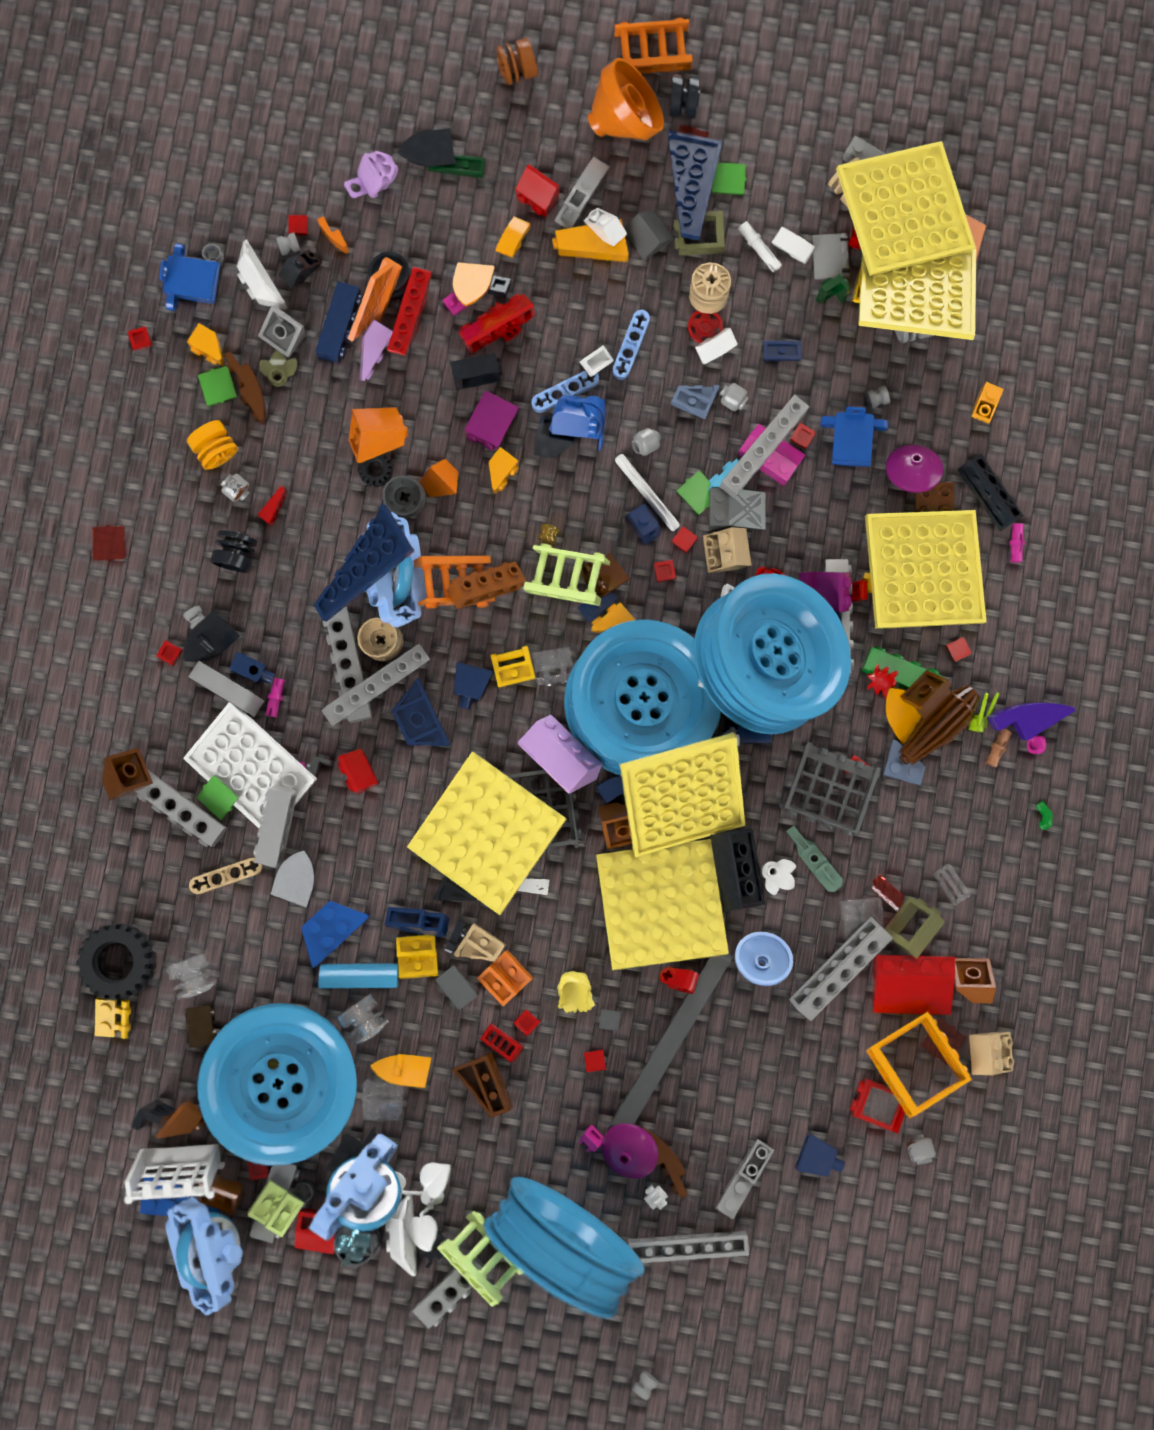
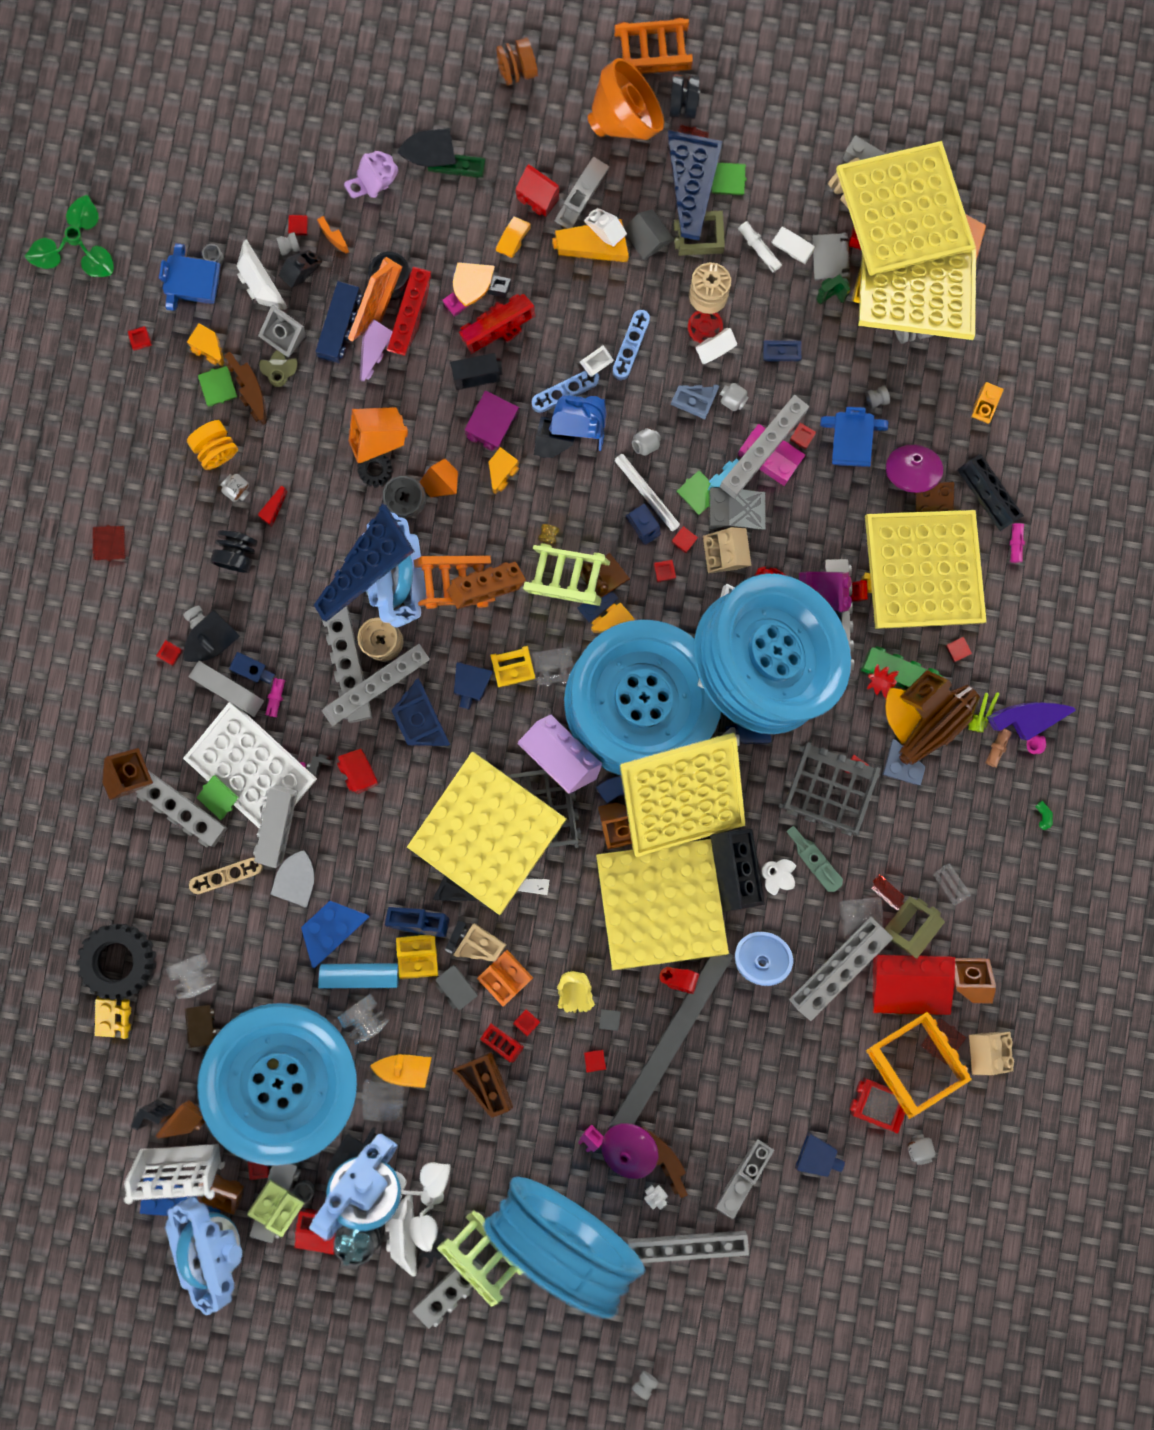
(80, 214): none -> green plant

